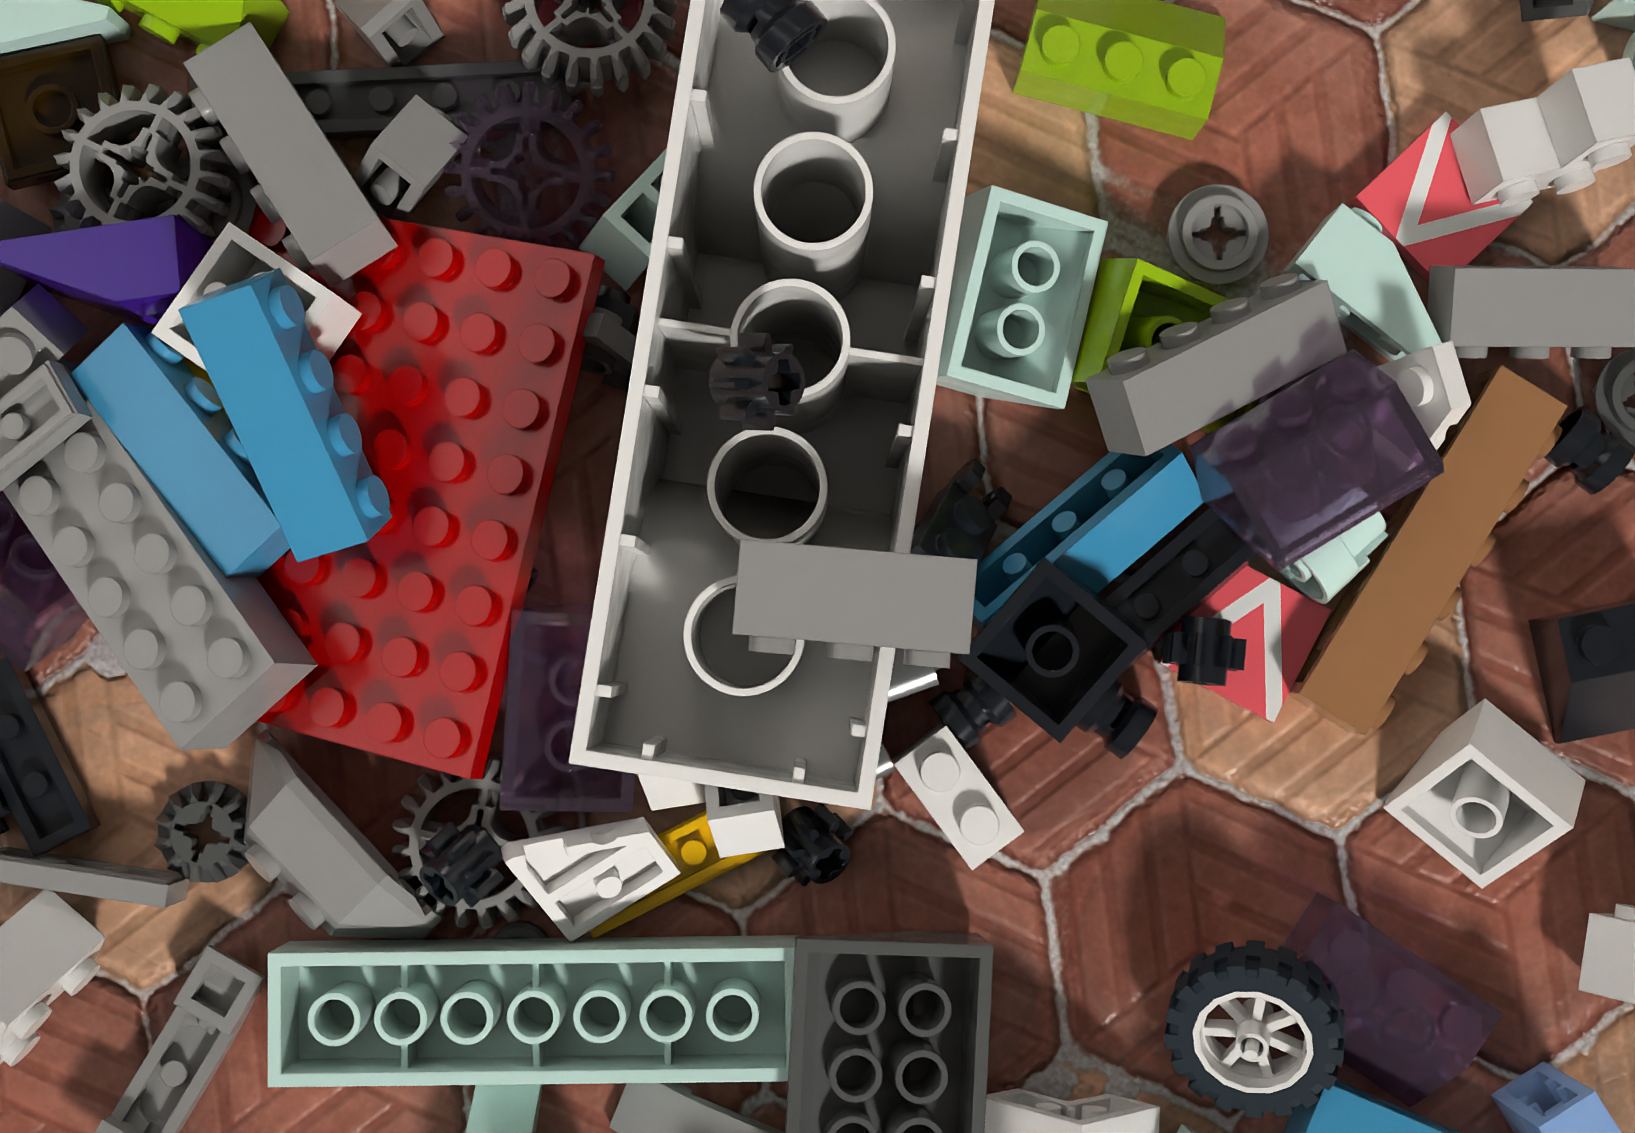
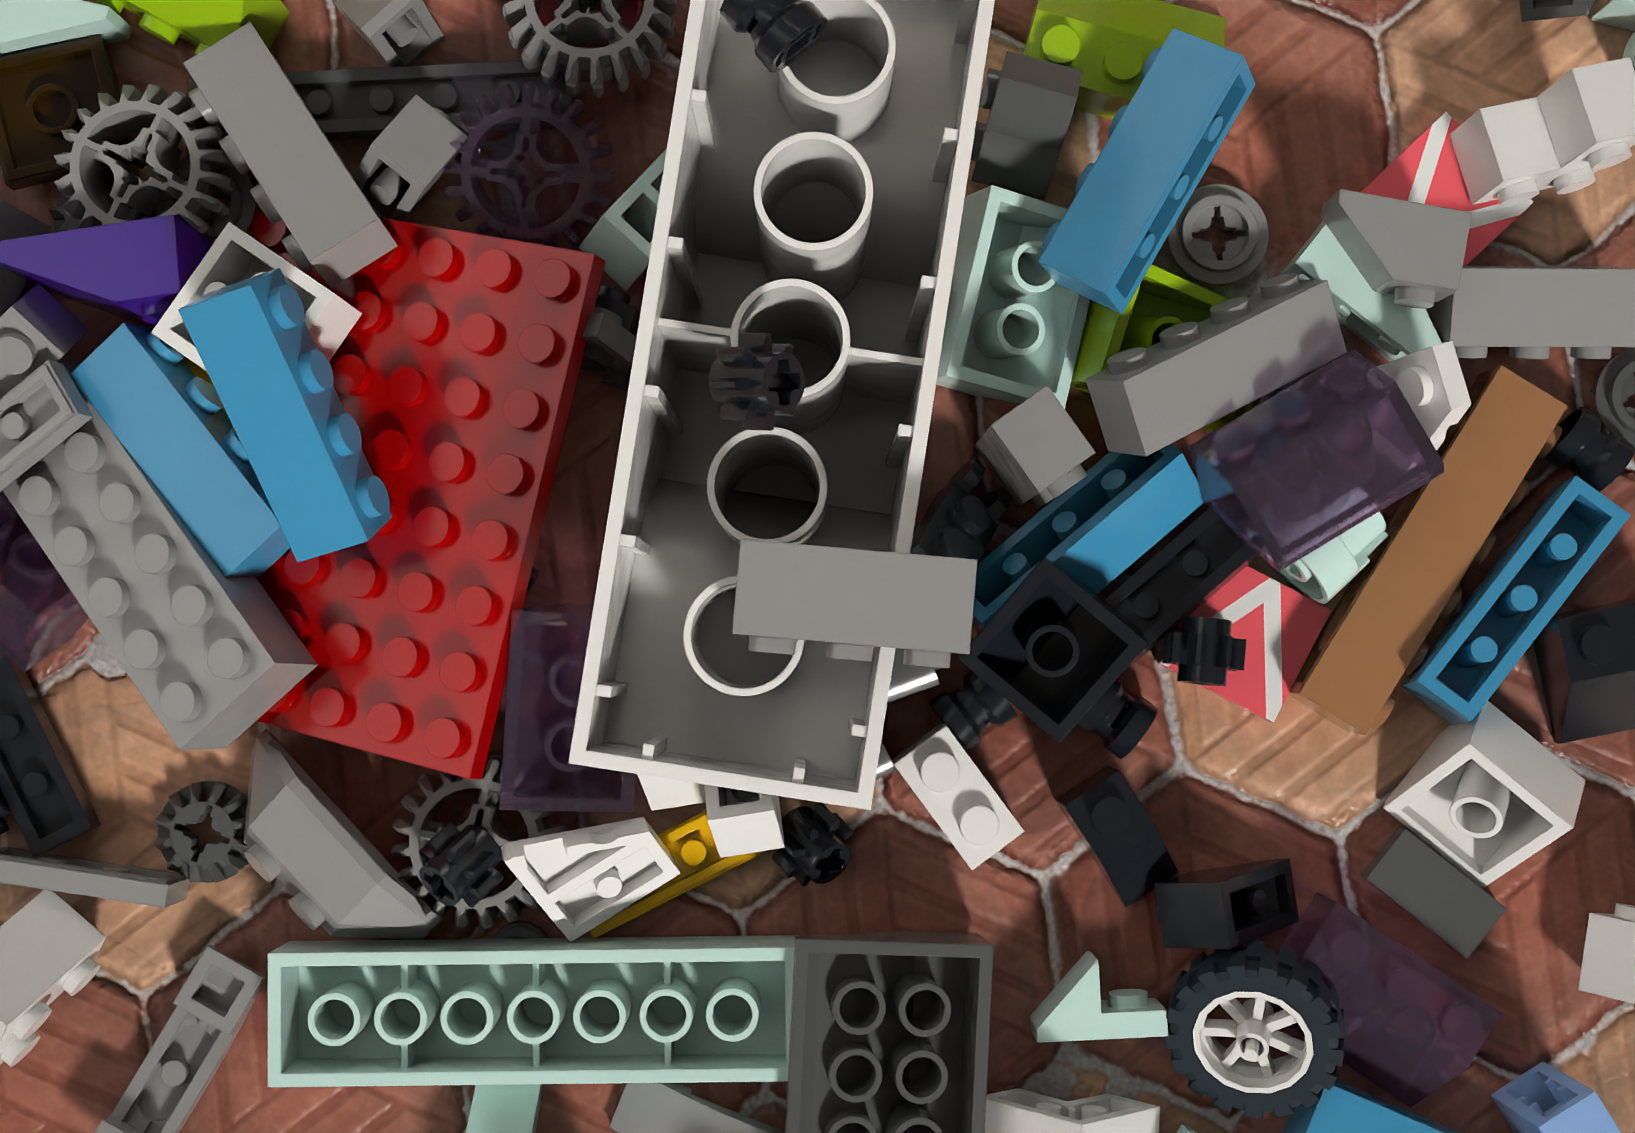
(1026, 124): none -> dark grey brick
(1035, 450): none -> light grey brick
(1078, 1014): none -> light aqua slope
(1118, 834): none -> black slope
(1147, 169): none -> dark azure brick
(1226, 904): none -> black slope
(1401, 244): none -> light grey slope
(1433, 892): none -> dark grey tile
(1515, 600): none -> dark azure brick

